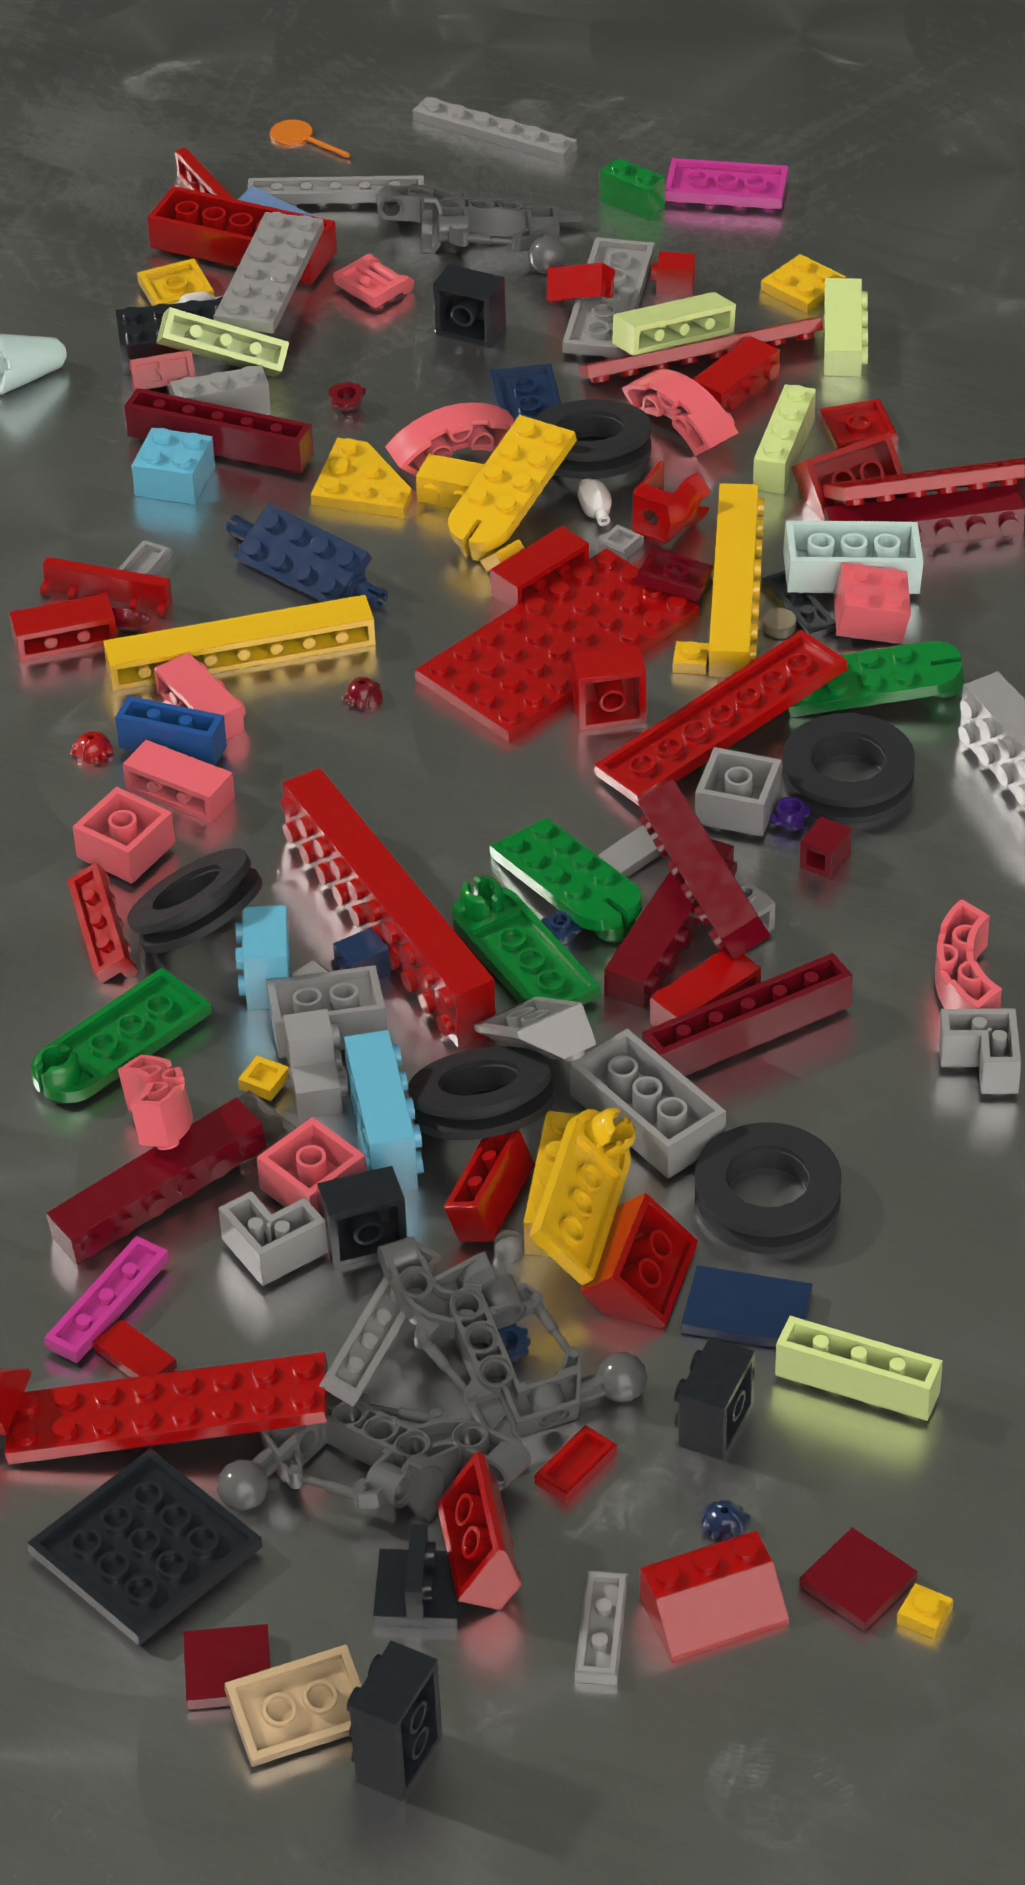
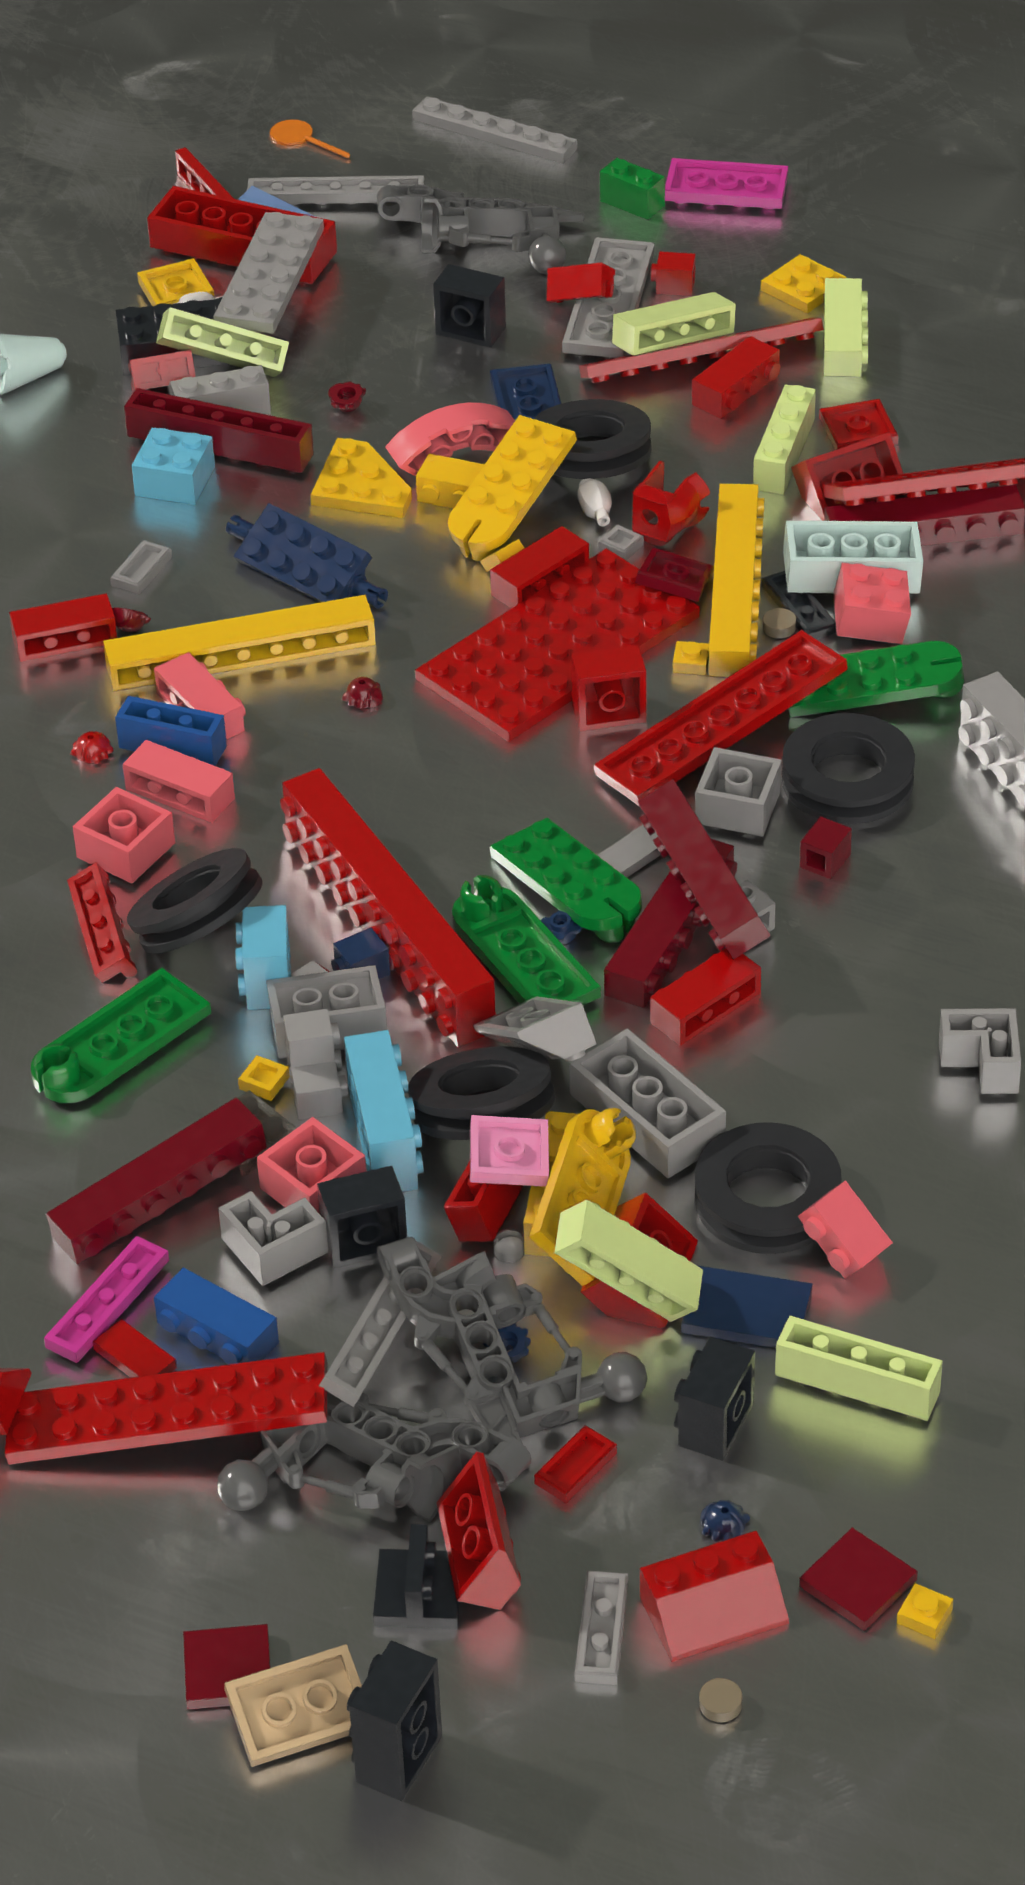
(120, 585): red hinge -> none
(144, 1546): black plate -> none
(157, 1100): coral brick -> none
(215, 1319): none -> blue brick
(372, 281): coral plate -> none
(509, 1150): none -> bright pink plate
(628, 1260): none -> yellowish green brick
(688, 404): coral brick -> none
(720, 1700): none -> dark tan tile
(753, 1015): dark red brick -> none
(790, 813): dark purple plate -> none
(844, 1230): none -> coral brick
(957, 973): coral brick -> none

